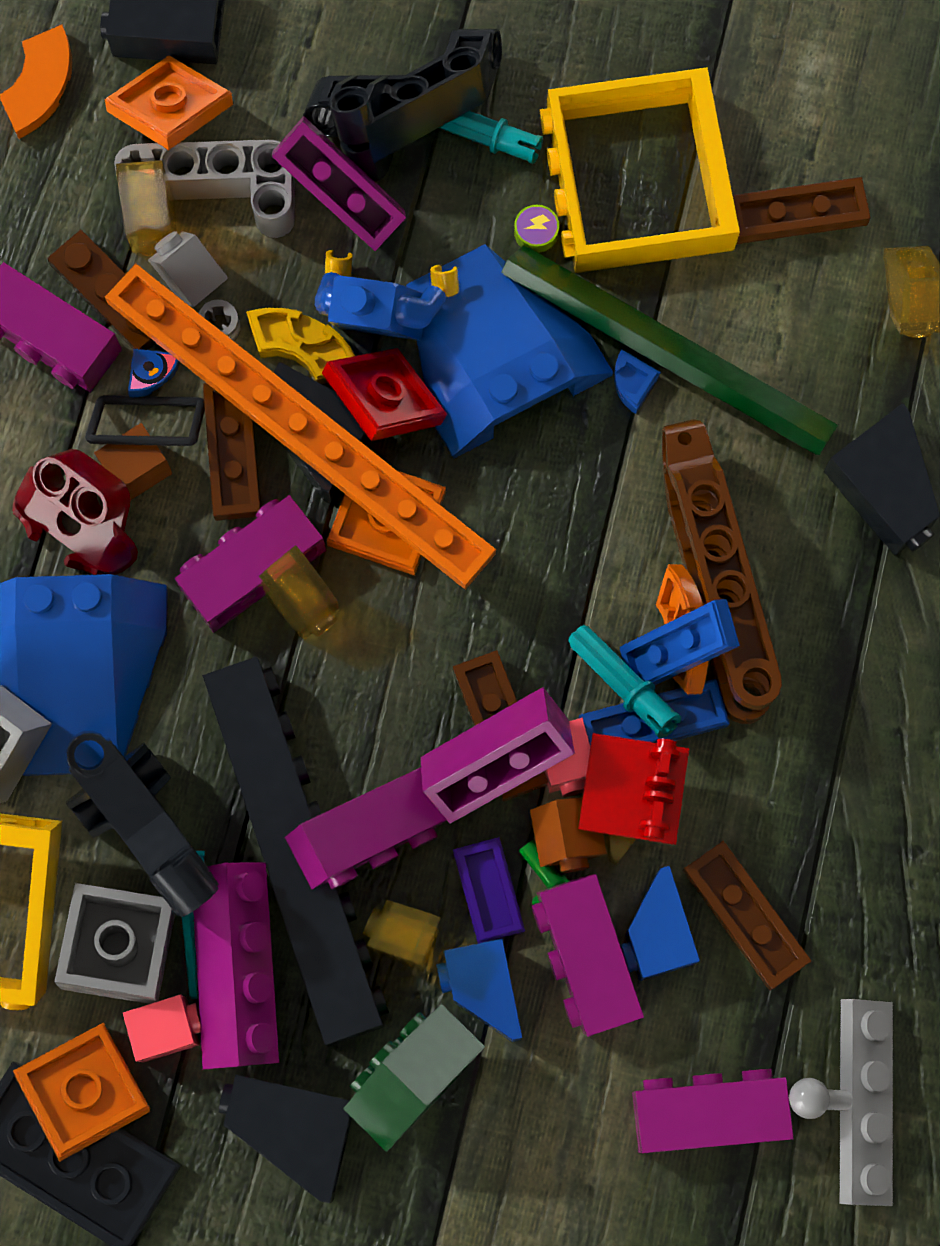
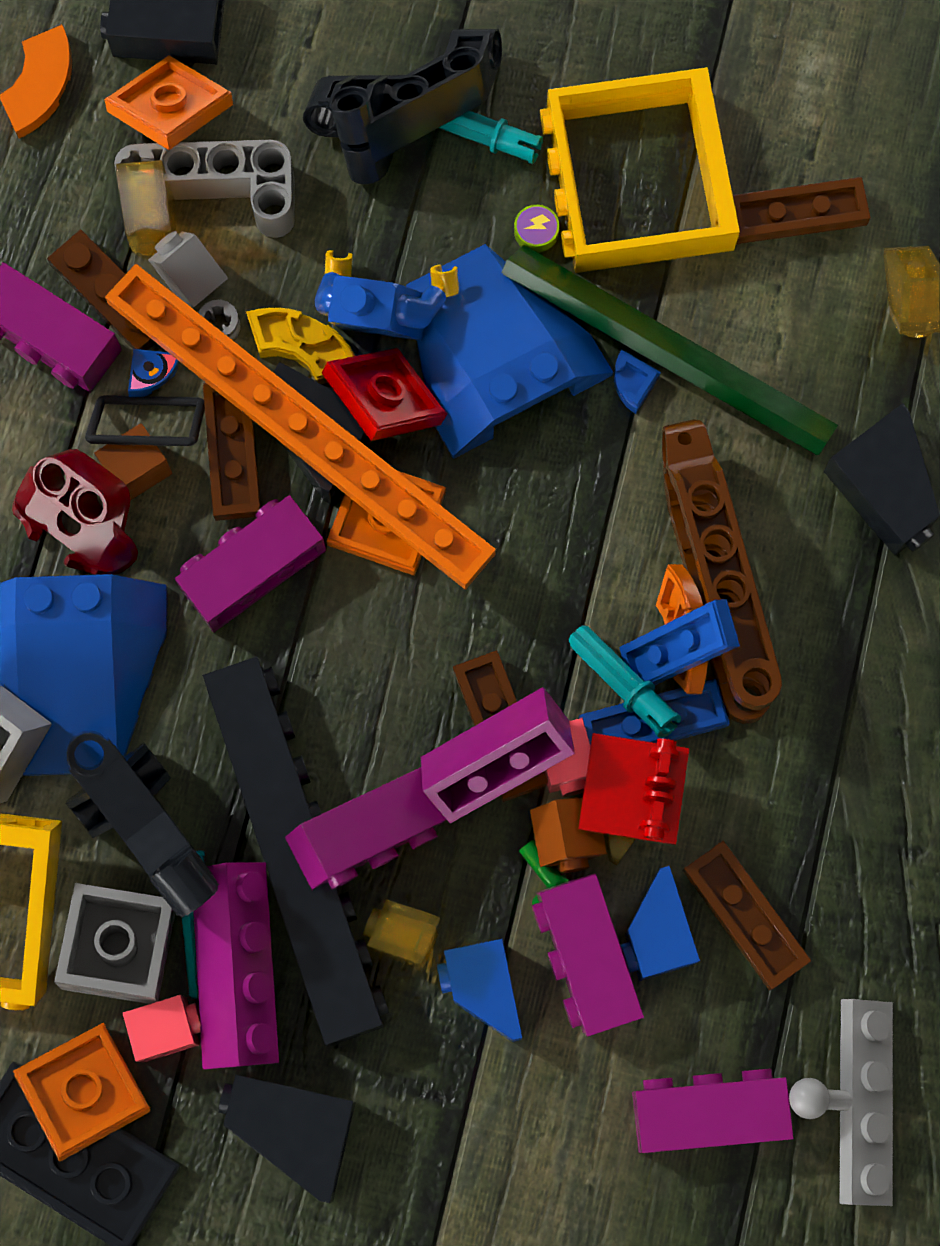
(300, 594): clear yellow slope -> none
(339, 183): magenta brick -> none
(411, 1075): brick -> none
(488, 890): dark purple tile -> none

